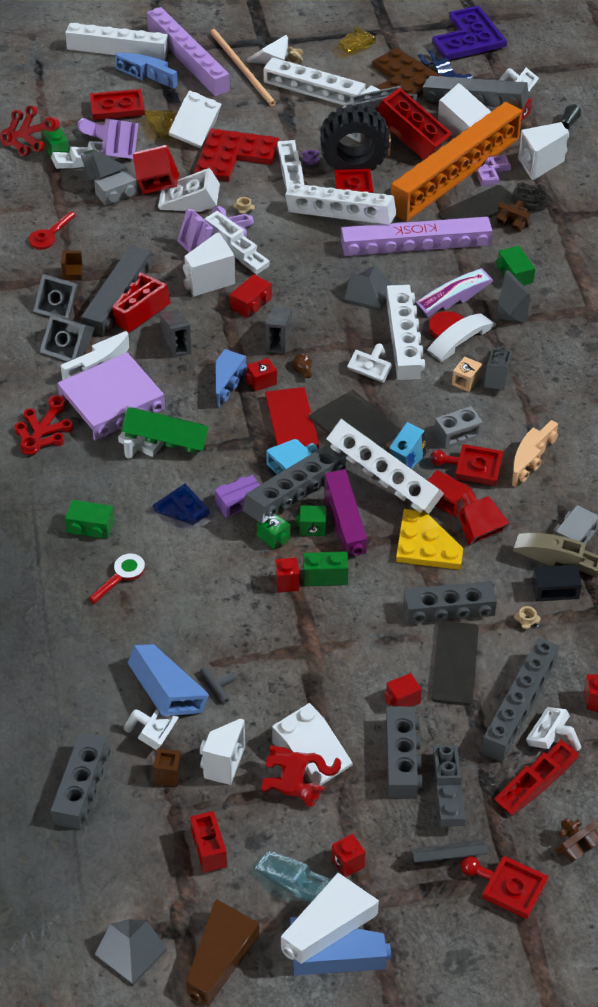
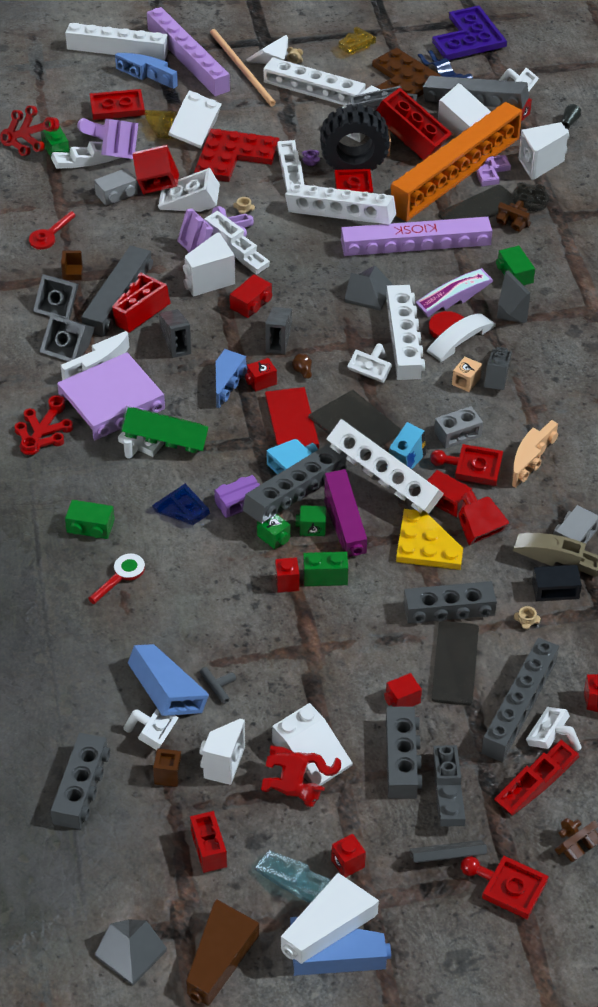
(99, 165): dark grey slope -> none

